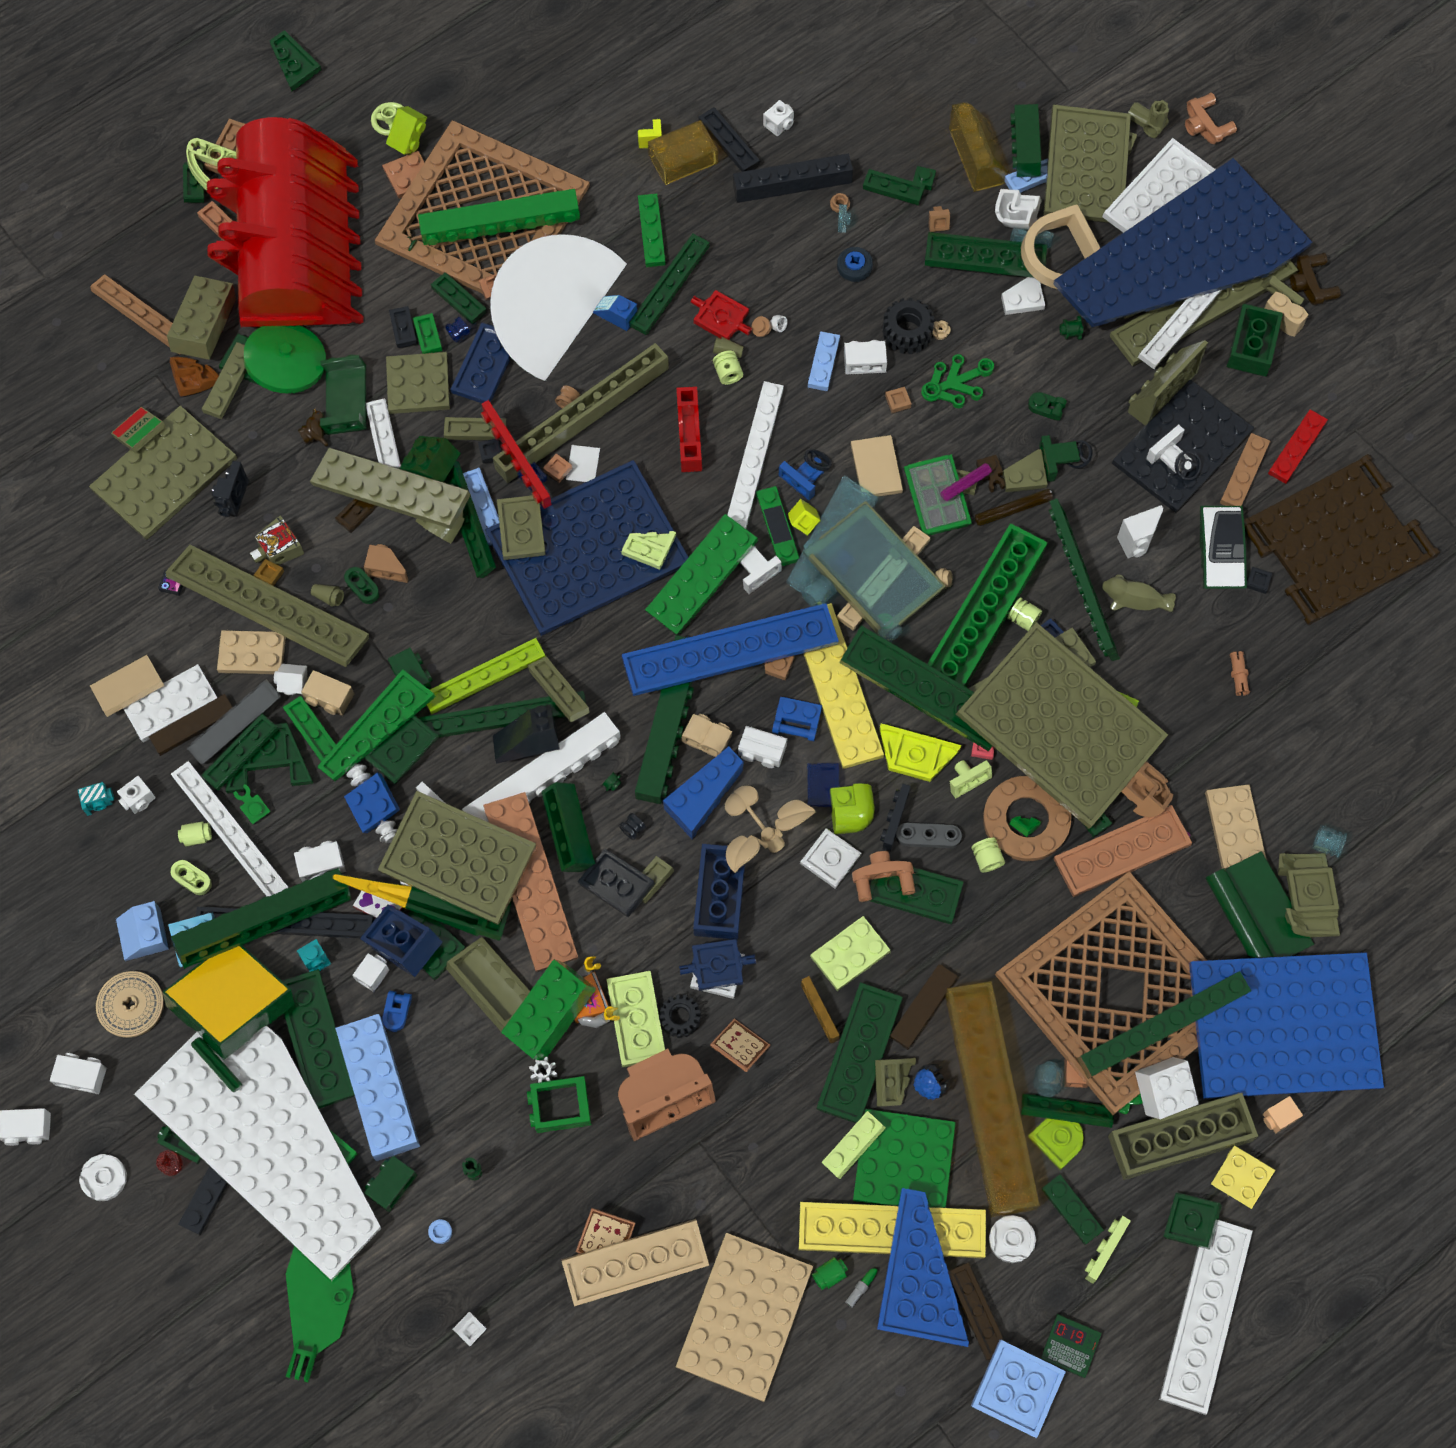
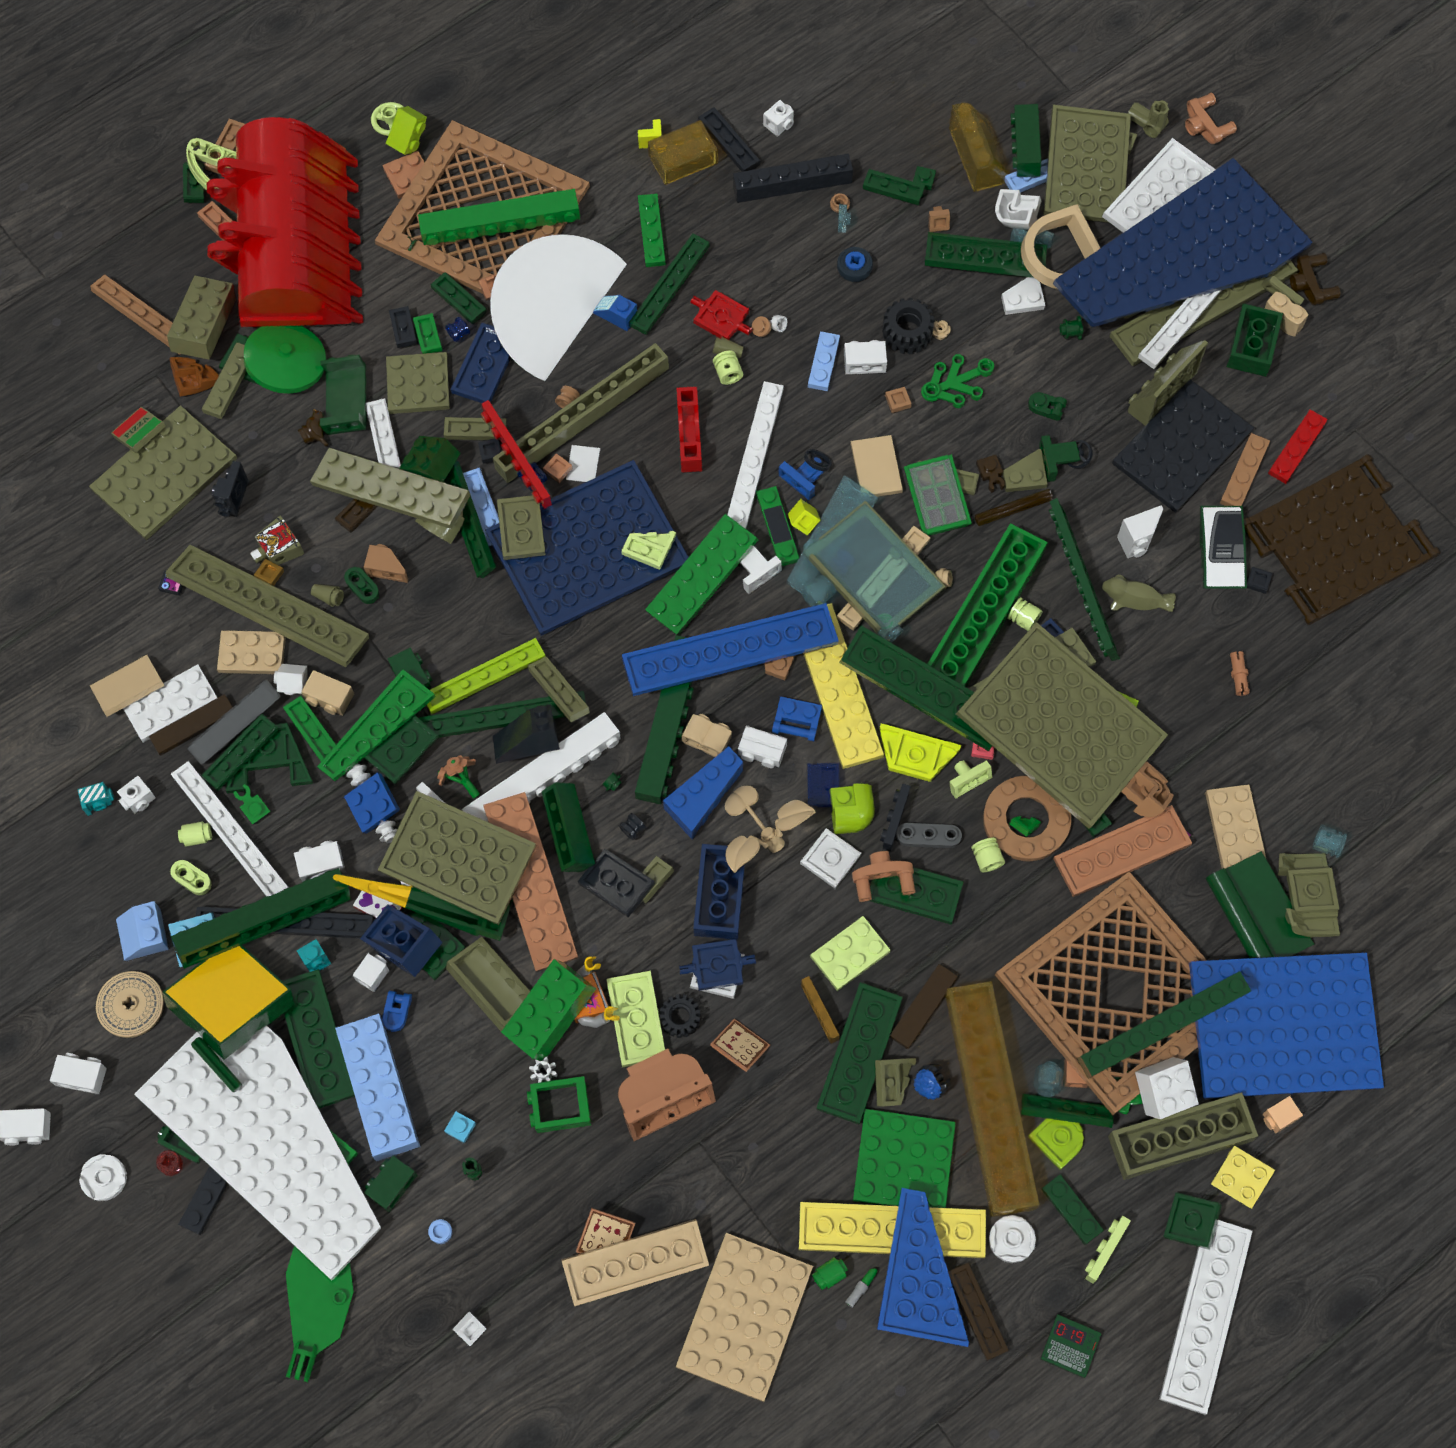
(293, 60): dark green wing -> none
(457, 765): none -> plant
(460, 1127): none -> medium azure plate
(853, 1145): yellowish green plate -> none
(965, 482): magenta axle -> none
(1018, 1388): light blue plate -> none
(1173, 455): white piece -> none

